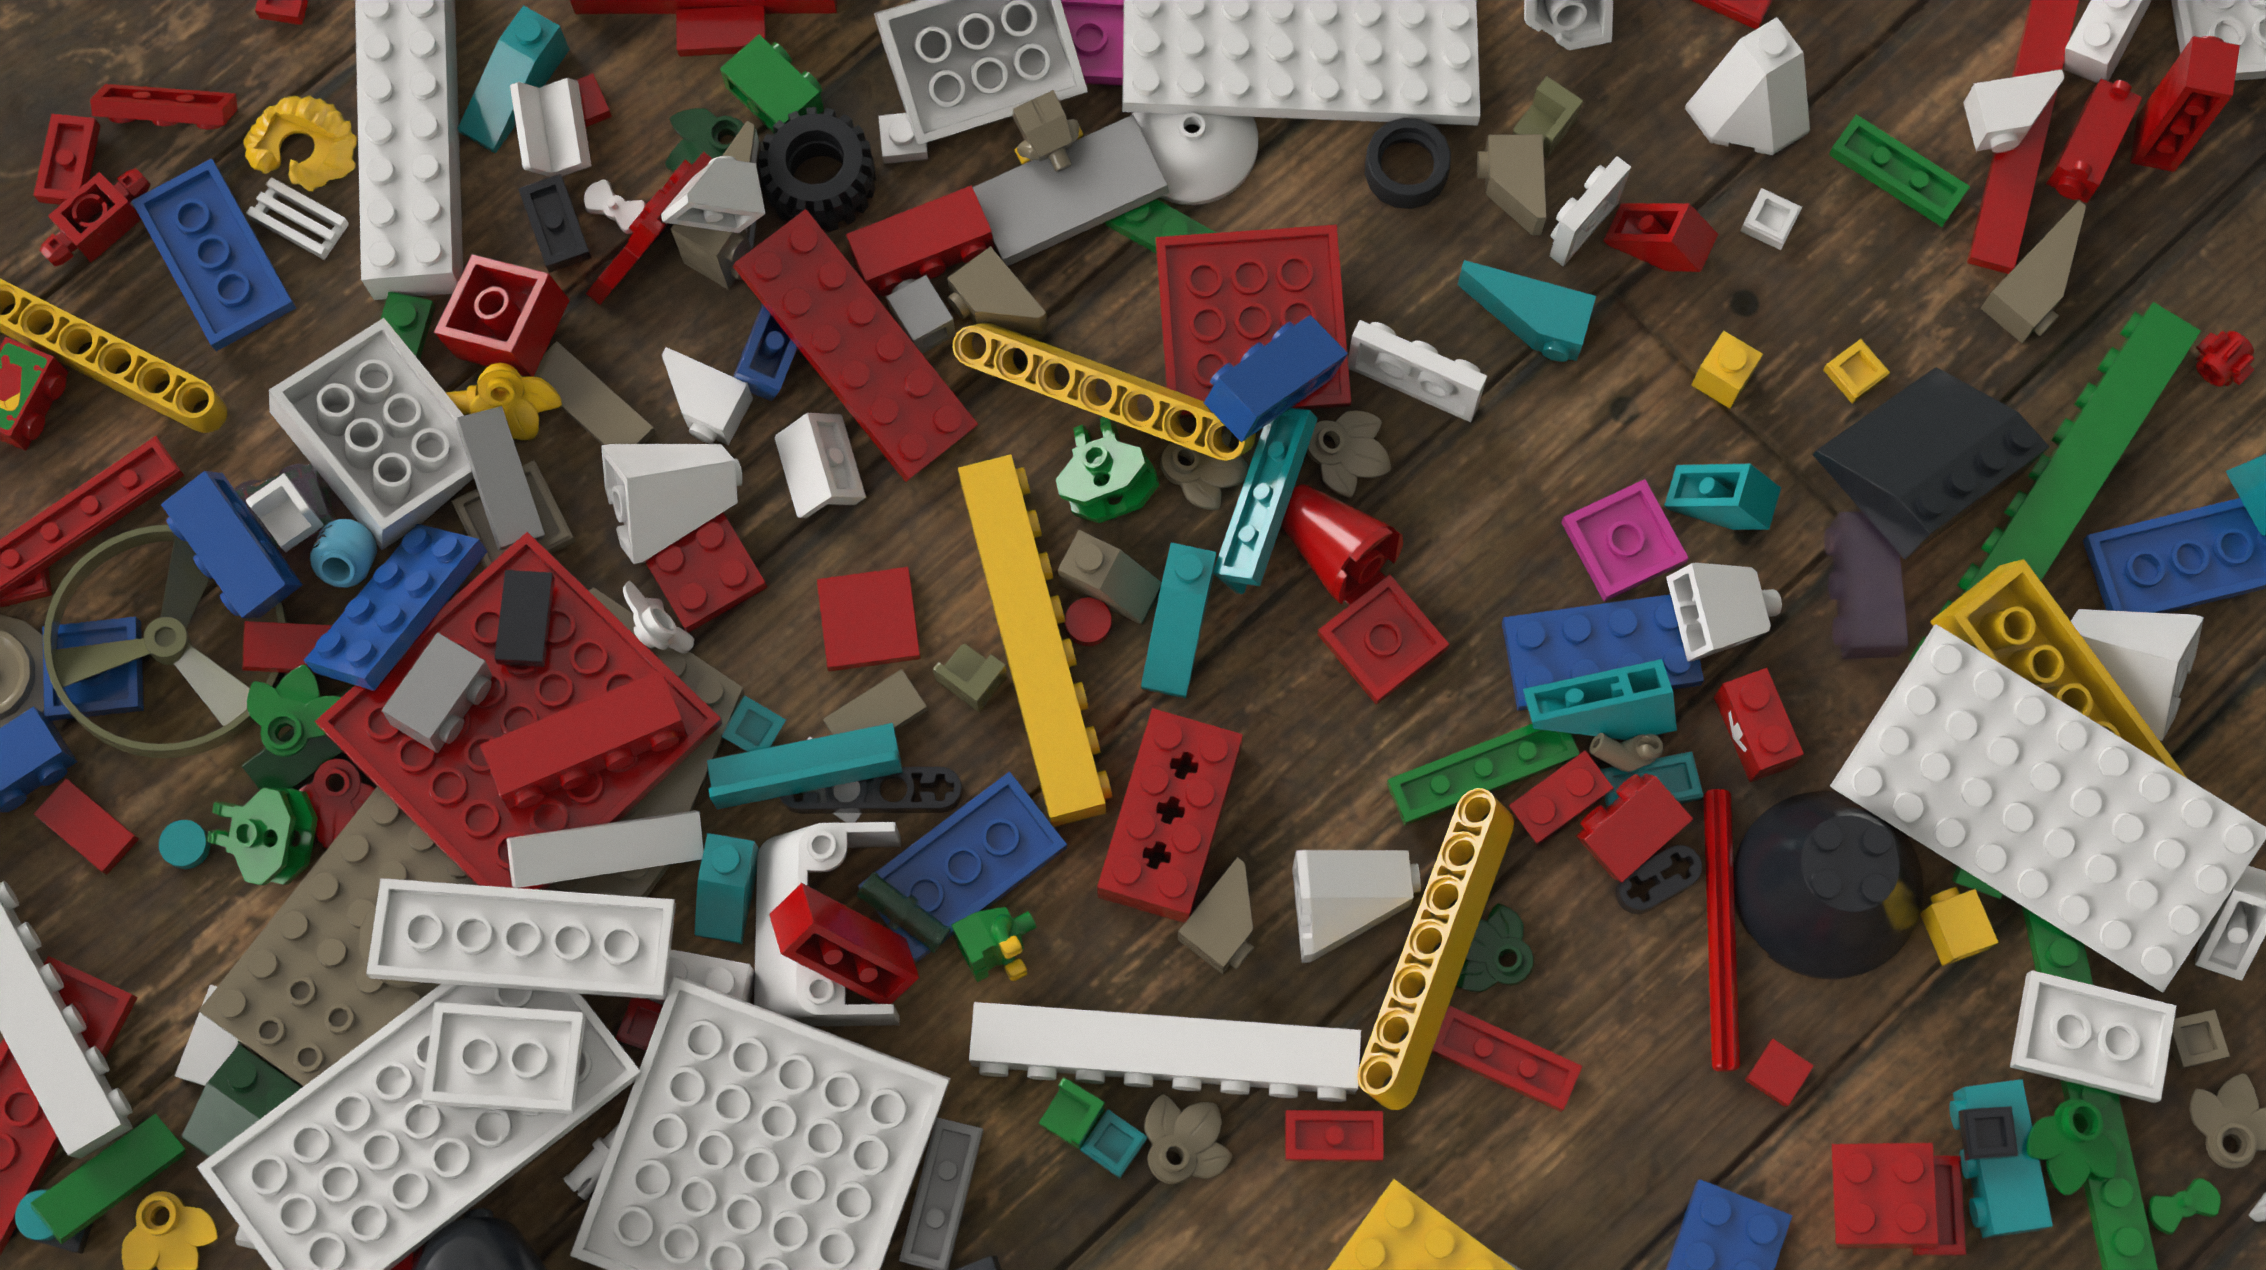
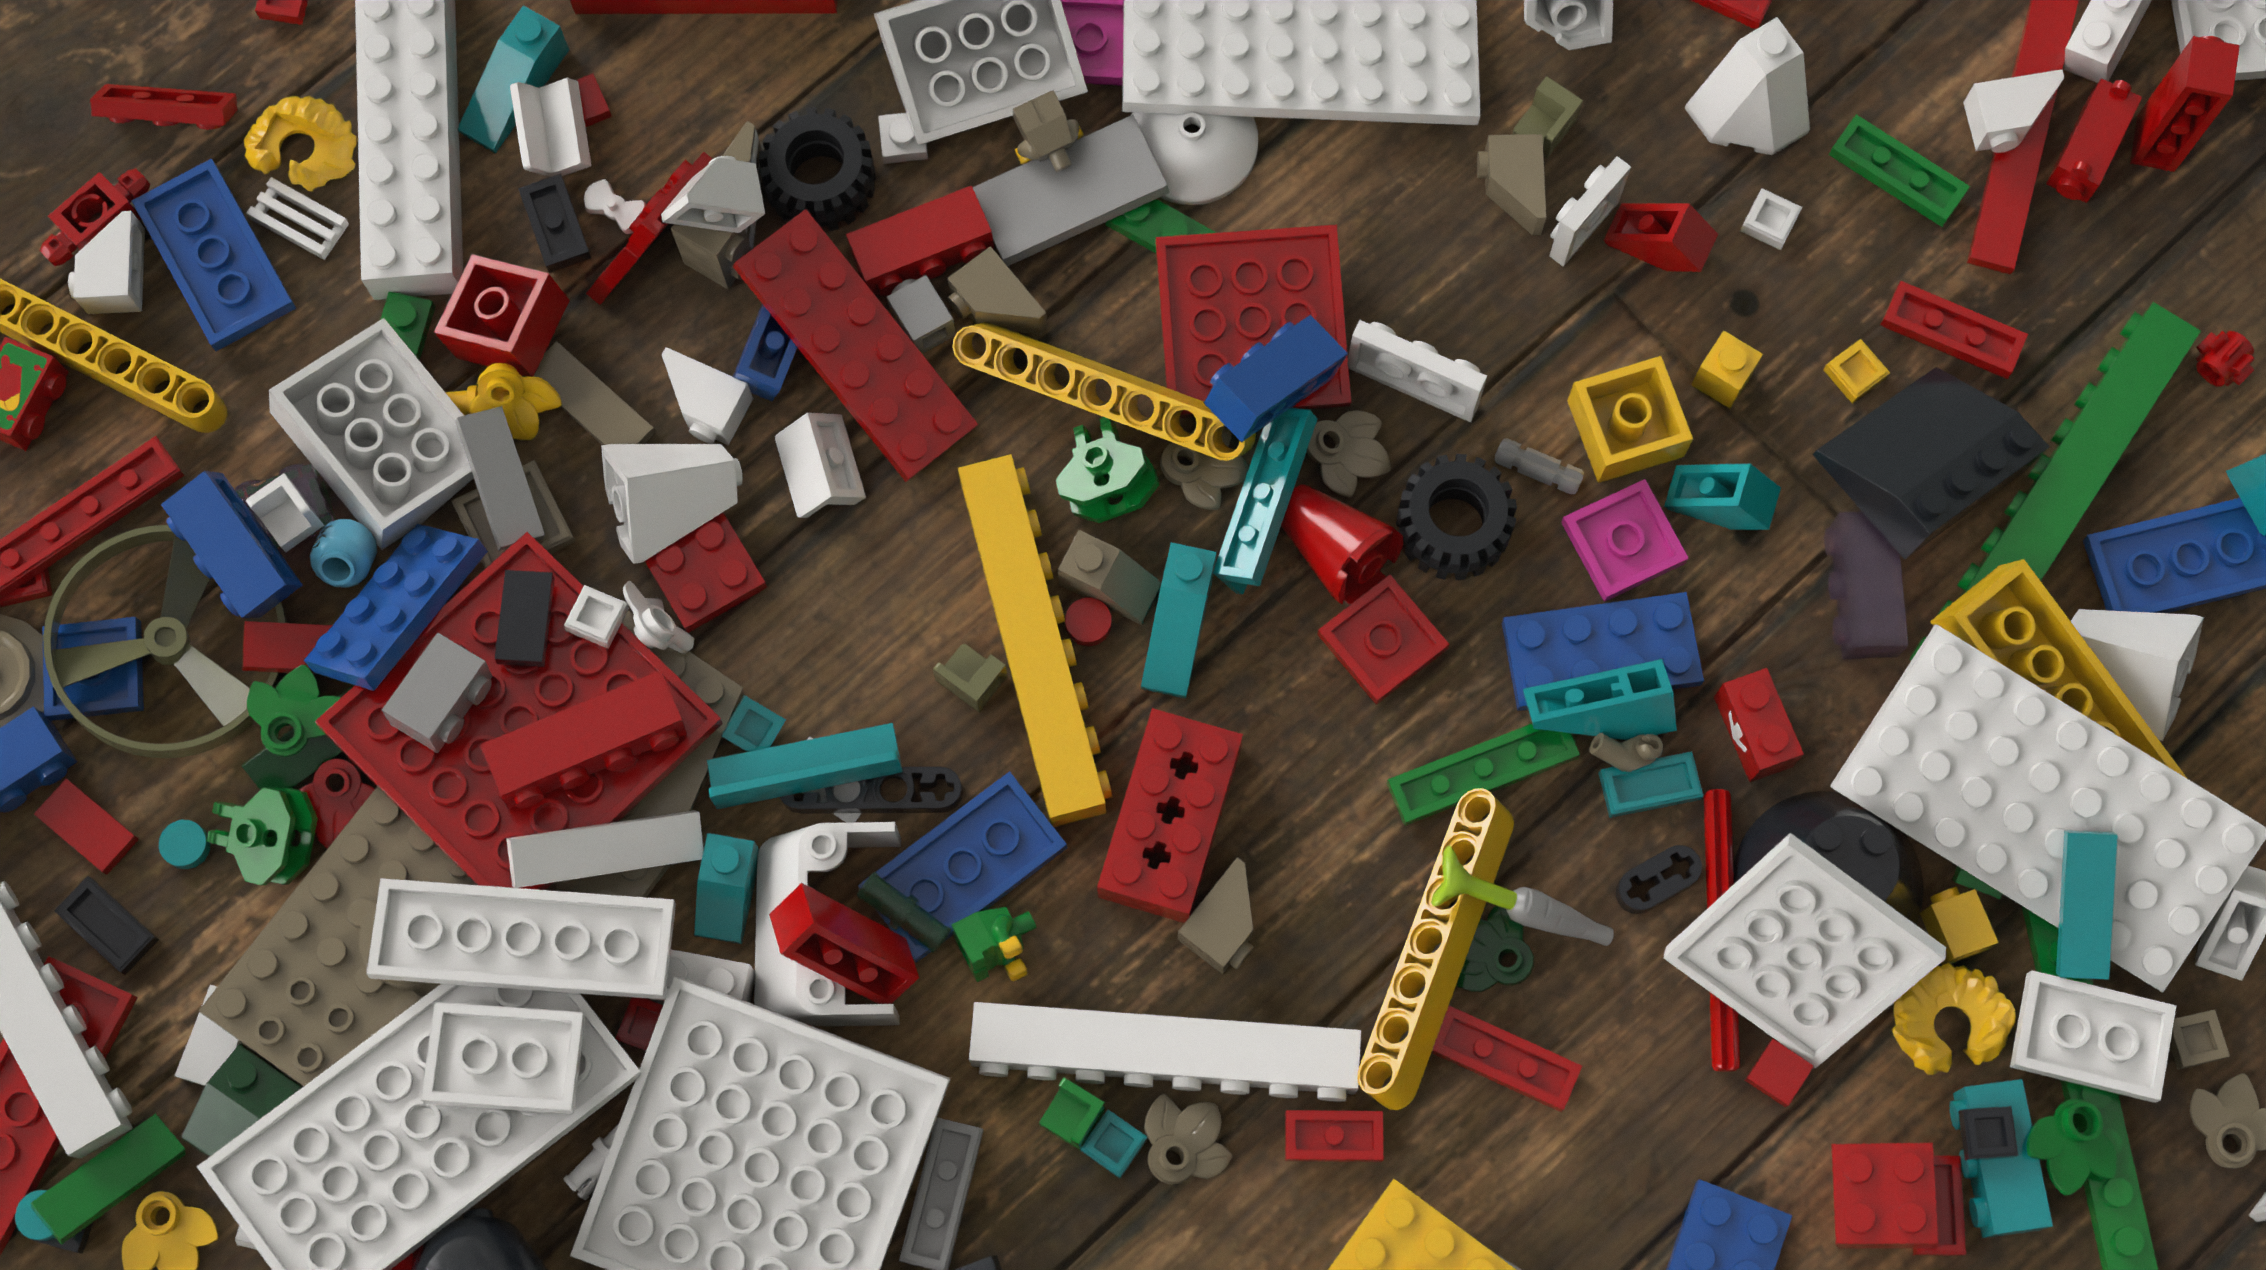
(66, 157): red plate -> none
(106, 925): none -> black tile
(111, 268): none -> white slope
(596, 616): none -> white tile
(700, 134): dark green plate -> none
(718, 29): red tile -> none
(769, 84): green brick -> none
(868, 619): red tile -> none
(887, 702): dark tan tile -> none
(1348, 894): white slope -> none
(1407, 131): black tyre -> none
(1463, 482): none -> black tyre
(1523, 905): none -> piece
(1538, 312): teal slope -> none
(1539, 466): none -> light grey axle
(1561, 797): red plate -> none
(1629, 419): none -> yellow brick
(1632, 826): red brick -> none
(1720, 607): white torso -> none
(1804, 951): none -> white plate
(1954, 329): none -> red plate
(1958, 987): none -> yellow piece
(2038, 283): dark tan slope -> none
(2086, 904): none -> teal tile
(2199, 1198): green piece -> none

